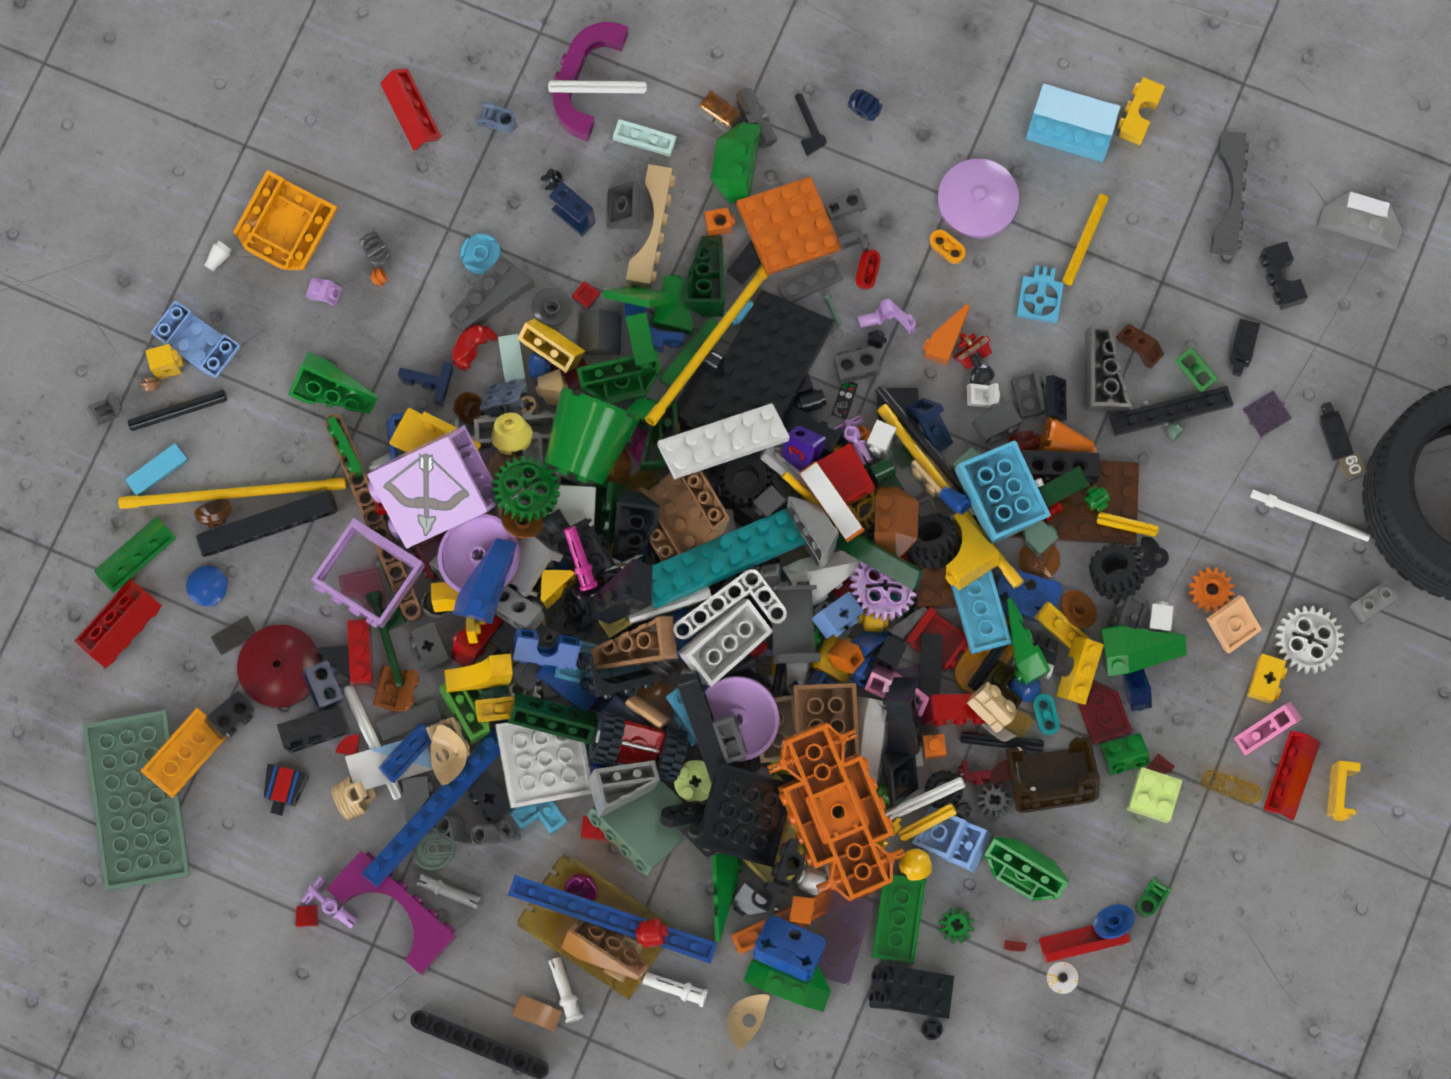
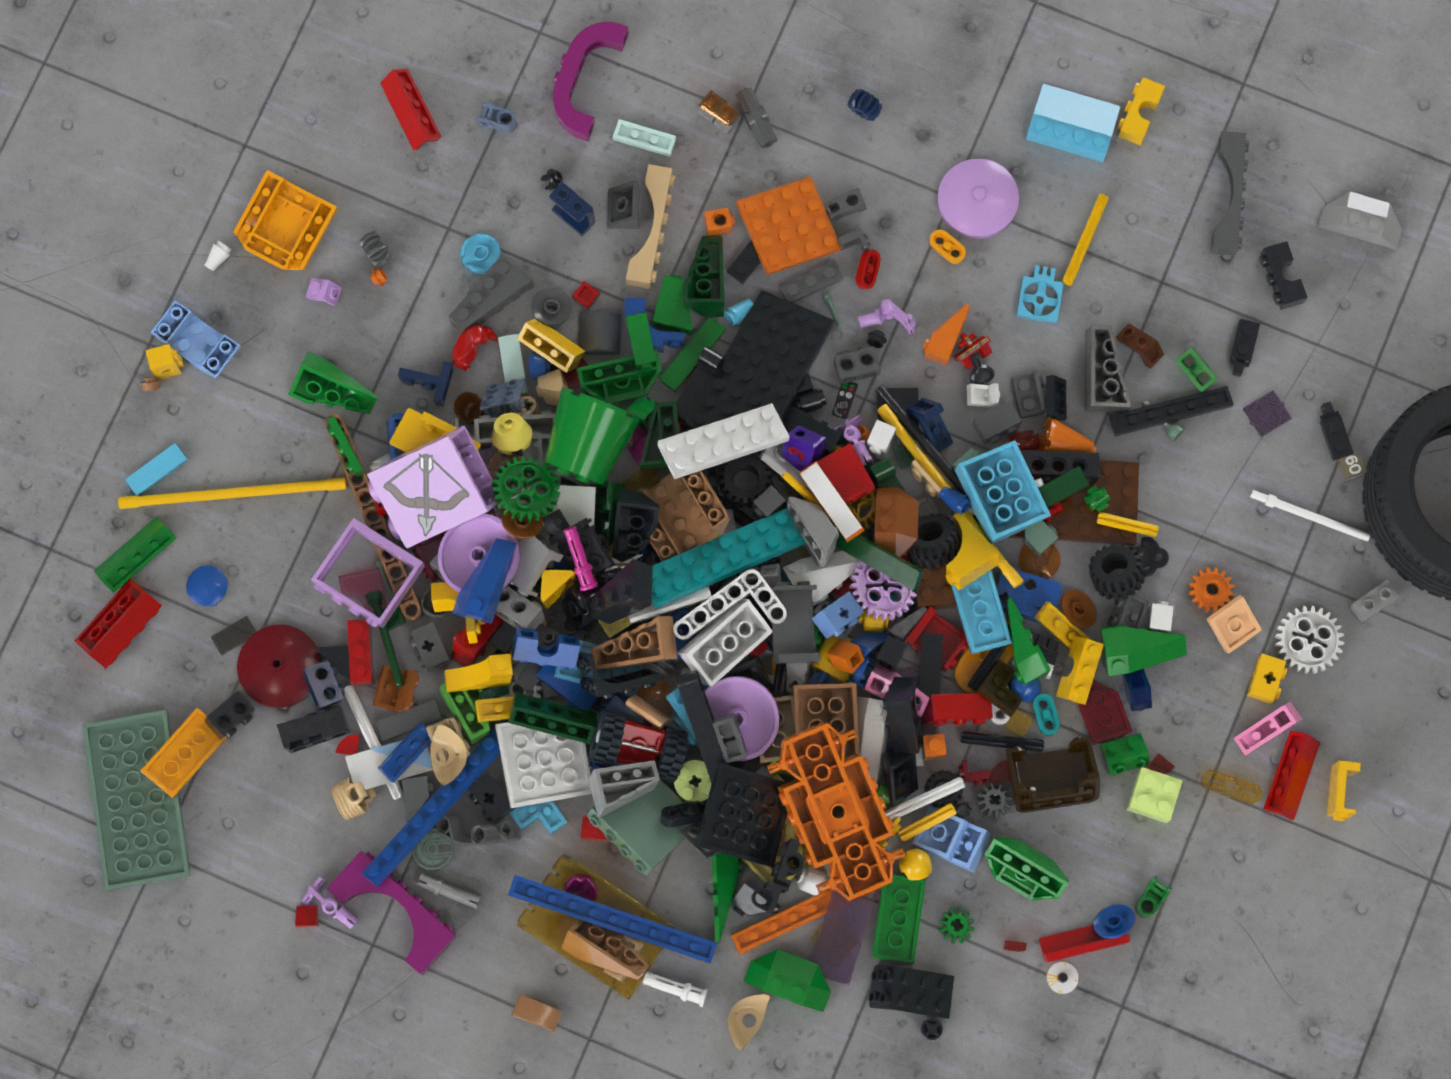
(105, 409): dark grey bracket -> none
(177, 410): black axle -> none
(213, 513): reddish brown piece -> none
(266, 523): black beam -> none
(283, 787): torso -> none
(469, 1044): black beam -> none
(568, 1000): white pin -> none
(597, 86): white axle -> none
(622, 469): clear orange dish -> none
(639, 296): green tile -> none
(651, 933): red head -> none
(660, 408): yellow piece -> none
(736, 161): green wedge -> none
(786, 953): blue axle -> none
(801, 911): orange brick -> none
(817, 140): black piece -> none
(992, 706): tan brick -> none
(1004, 735): white sticker -> none

